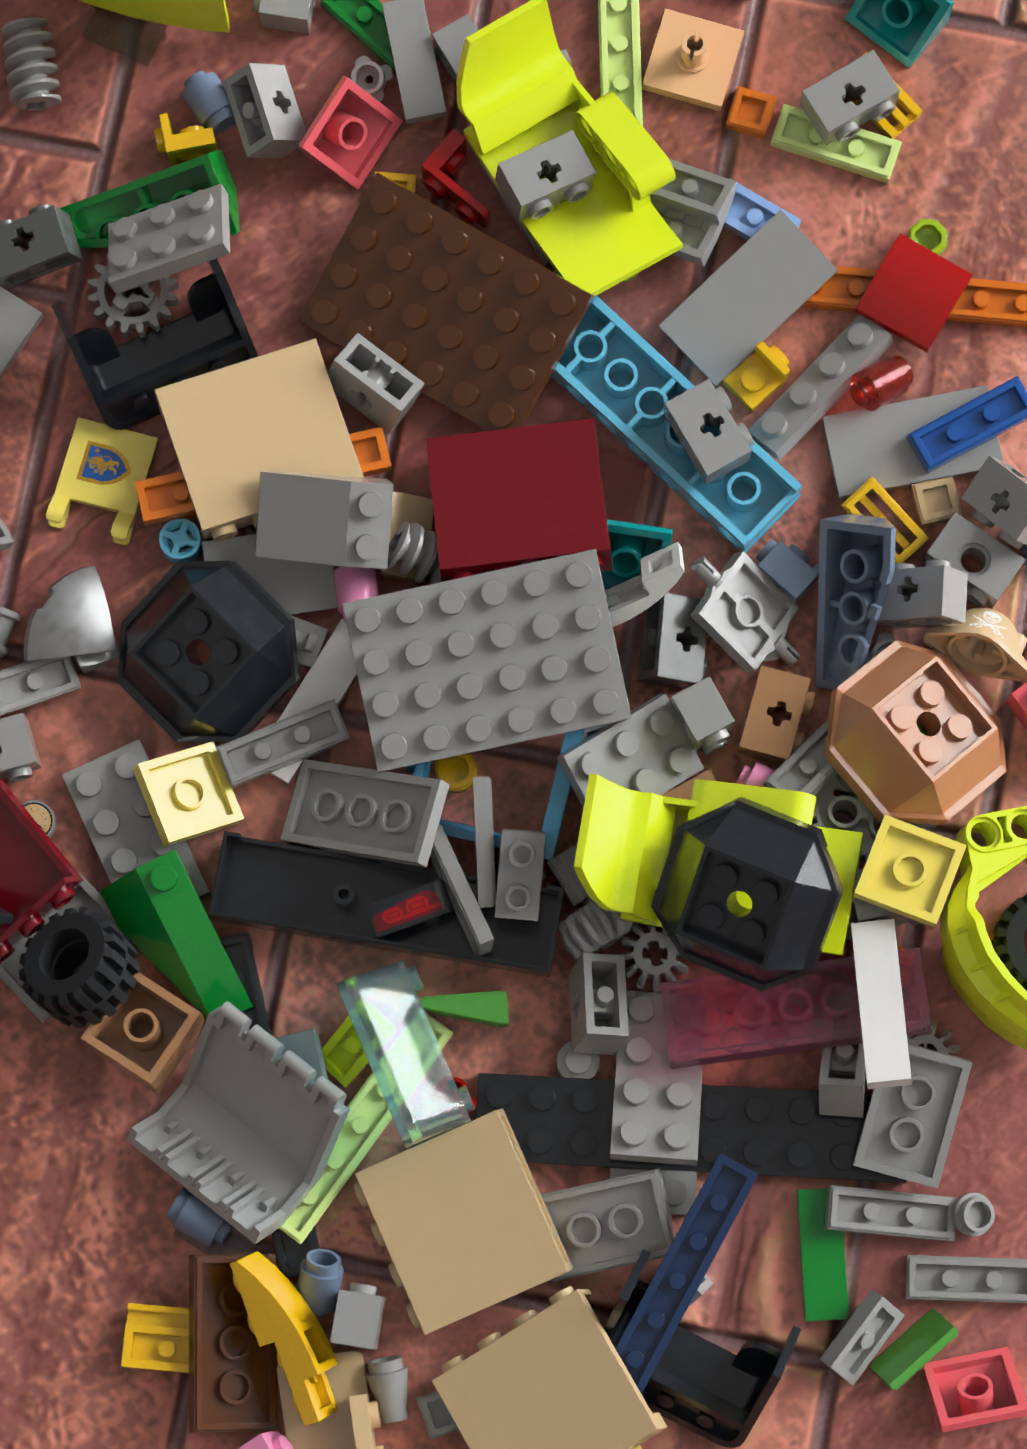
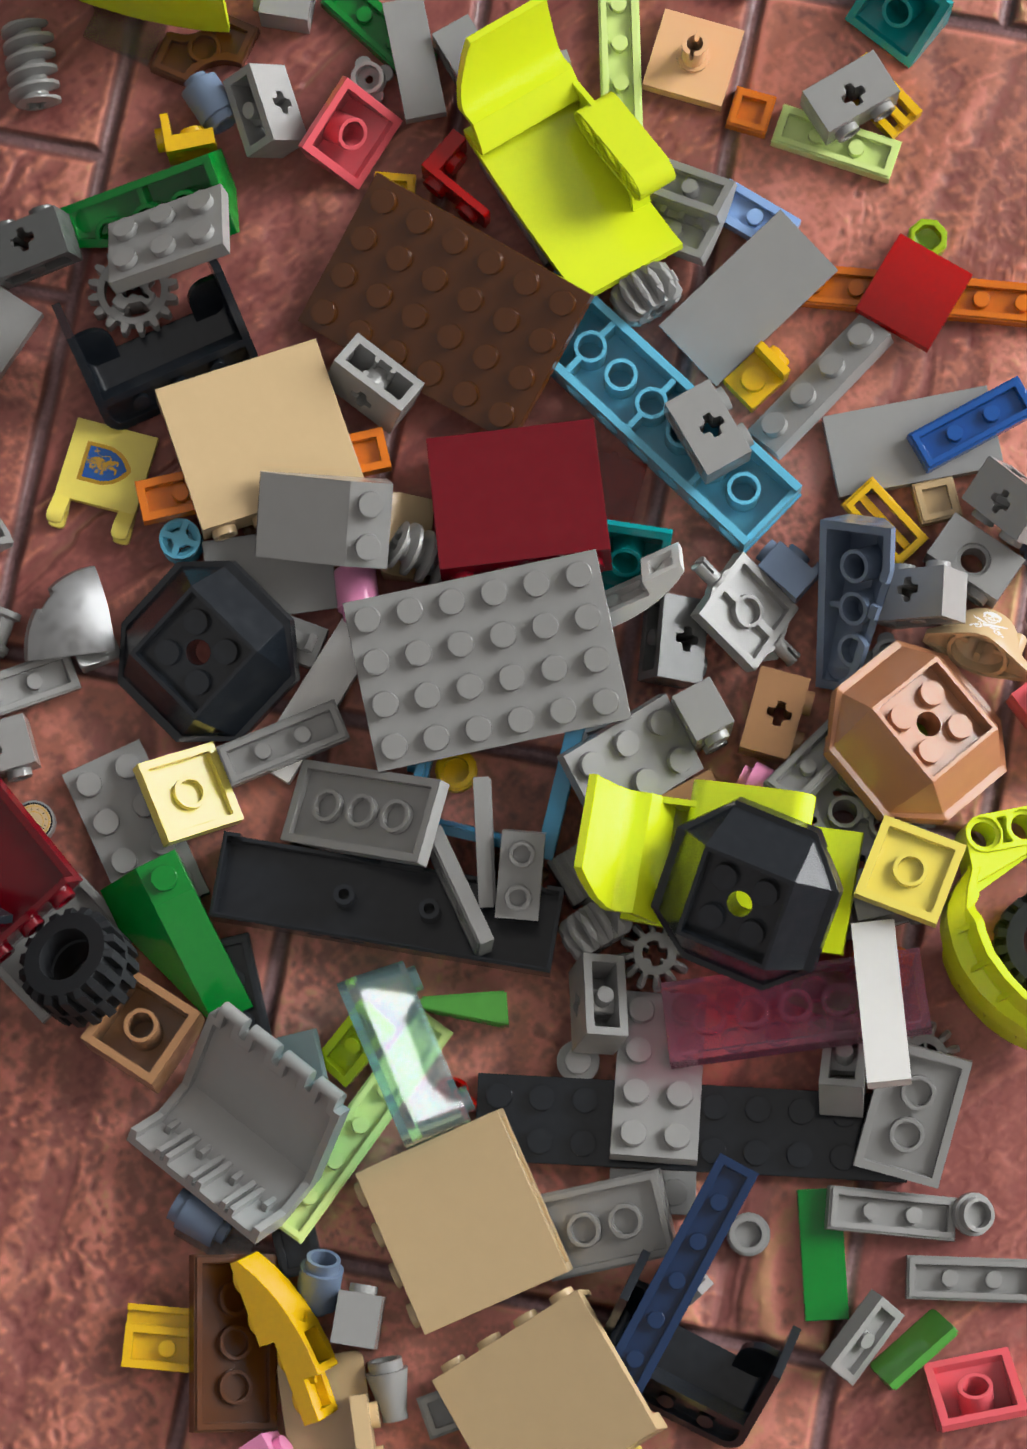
(189, 53): none -> reddish brown tile
(409, 908): sticker -> none
(555, 159): light grey brick -> none
(646, 294): none -> light grey gear
(748, 1234): none -> light grey tile
(881, 382): clear red brick -> none

